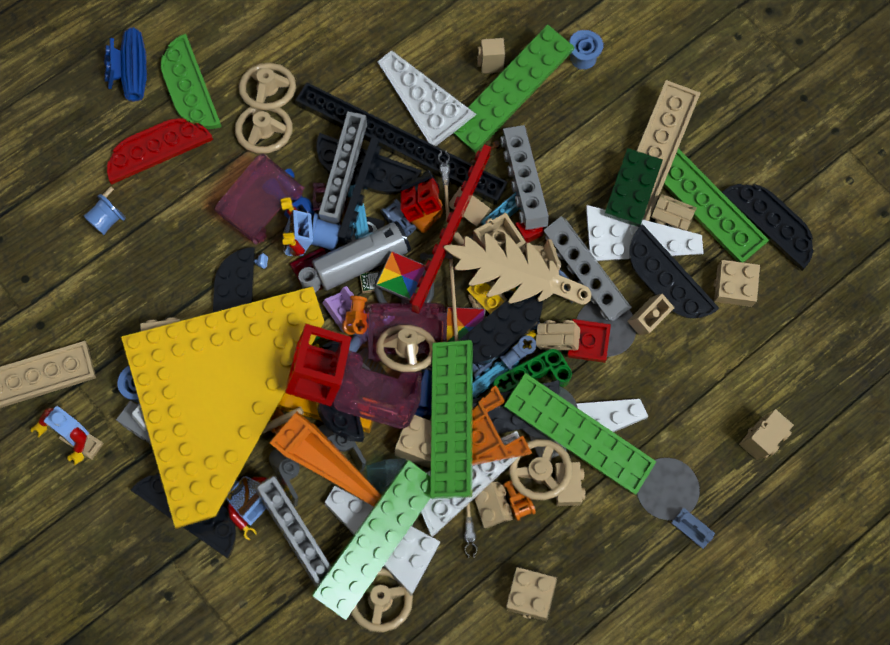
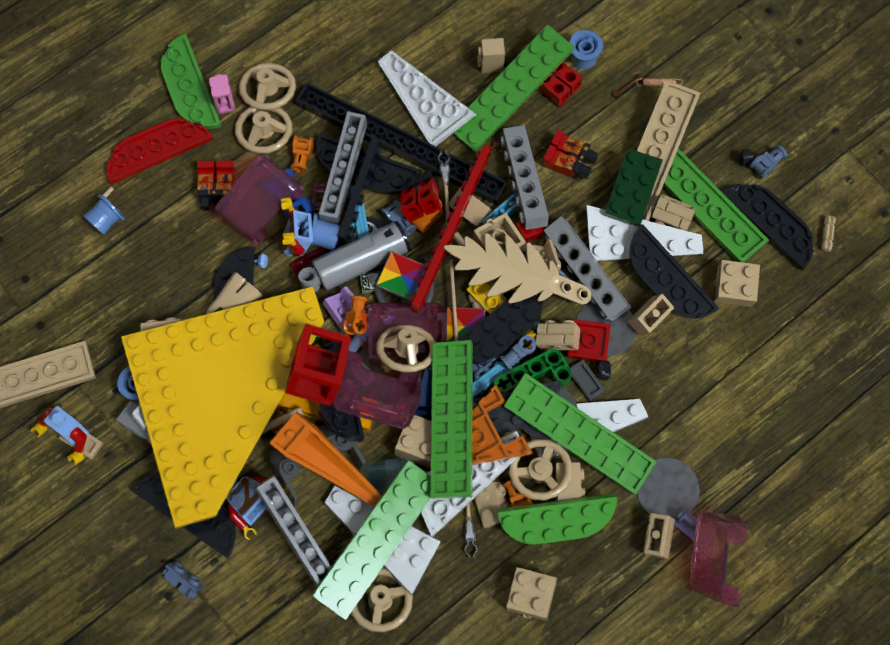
(127, 64): blue plate -> none
(176, 573): none -> sand blue hinge
(209, 189): none -> hips
(222, 93): none -> bright pink brick
(234, 293): none -> tan piece
(301, 152): none -> orange connector
(558, 519): none -> bright green plate
(561, 84): none -> red hips
(568, 156): none -> hips
(586, 380): none -> dark grey tile
(604, 370): none -> black piece
(616, 93): none -> reddish brown hinge
(657, 82): none -> light nougat piece
(659, 536): none -> tan brick
(710, 555): none -> clear pink windscreen
(746, 157): none -> black piece
(767, 162): none -> sand blue connector
(767, 435): tan brick -> none
(828, 233): none -> tan axle

